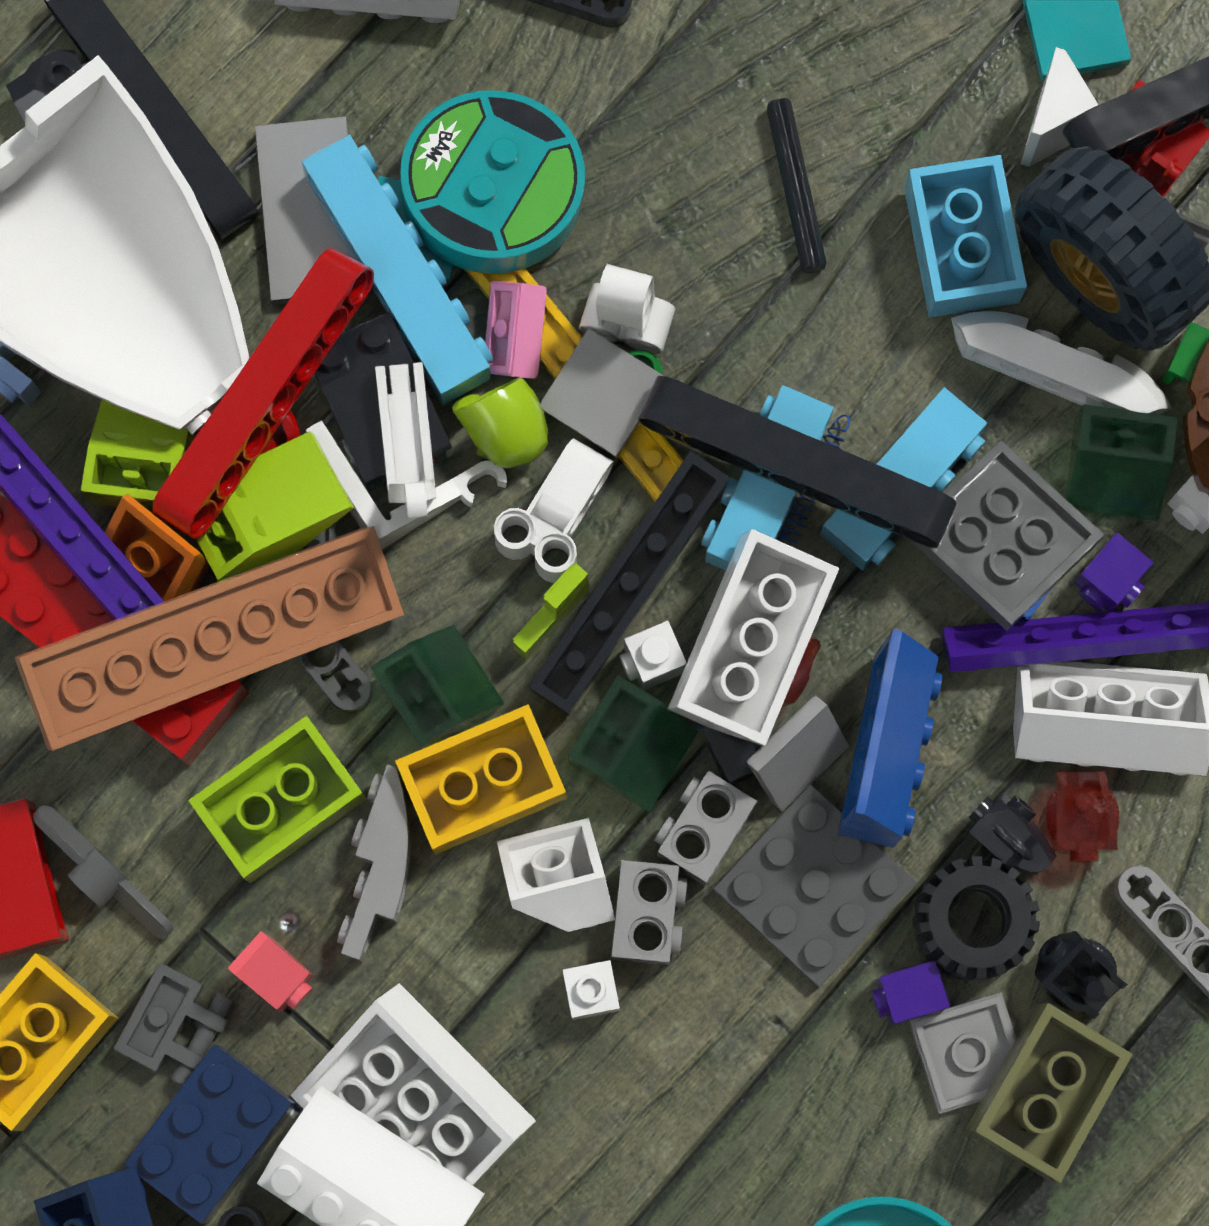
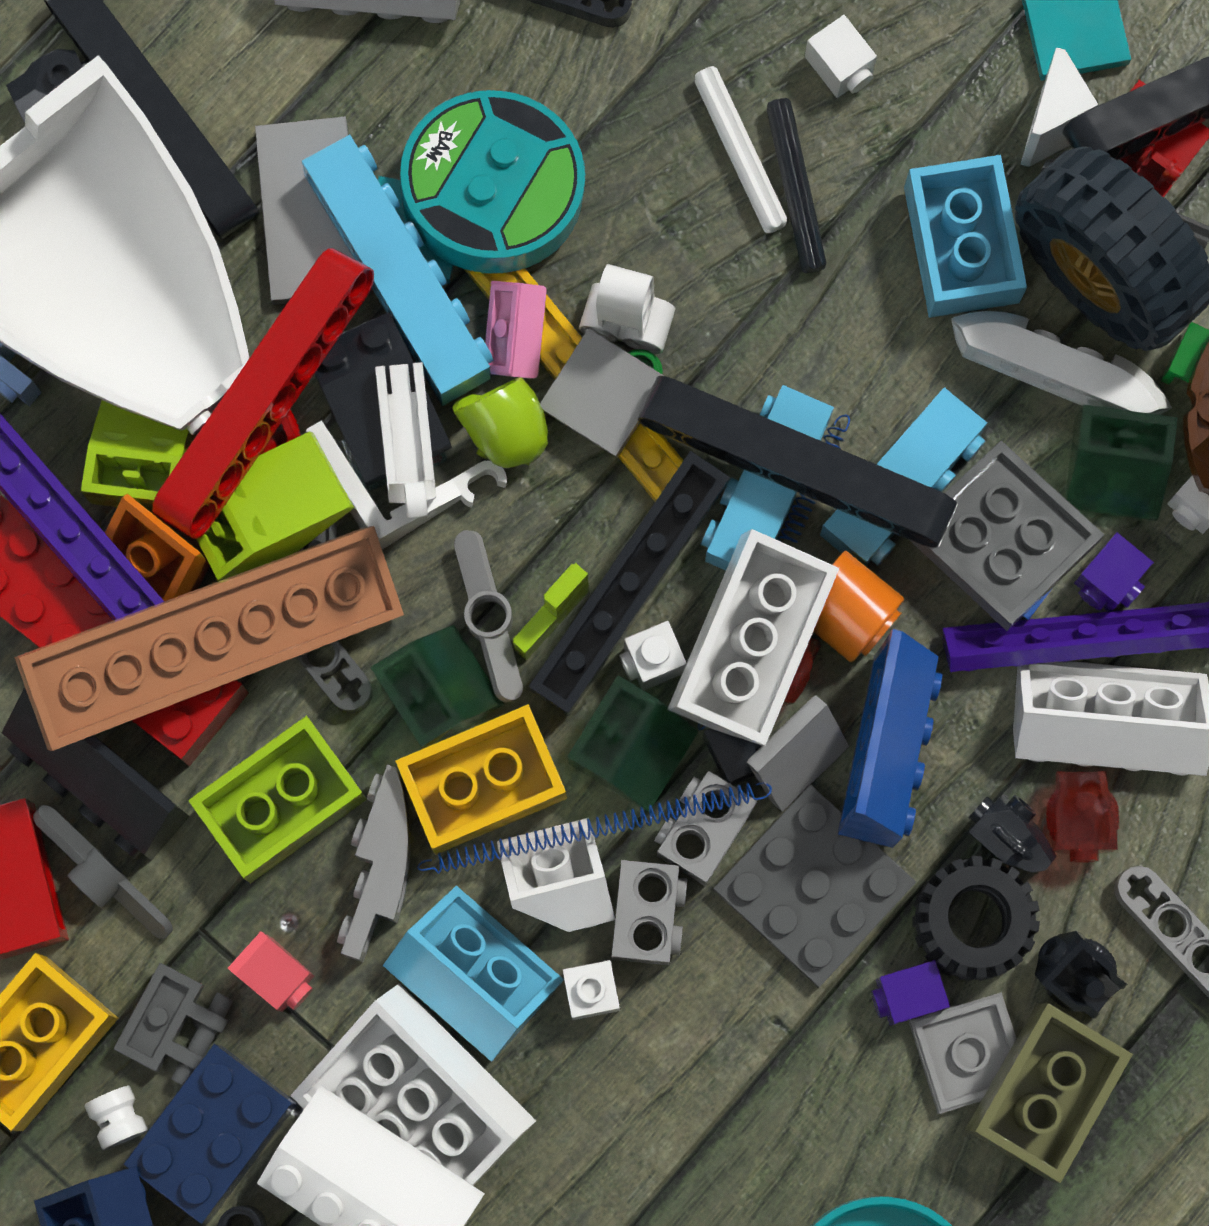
(99, 779): none -> black slope
(116, 1117): none -> white wheel
(472, 972): none -> medium azure slope
(482, 589): none -> light grey piece
(556, 509): white piece -> none
(607, 823): none -> blue piece
(740, 149): none -> white axle
(841, 57): none -> white brick
(857, 609): none -> orange piece

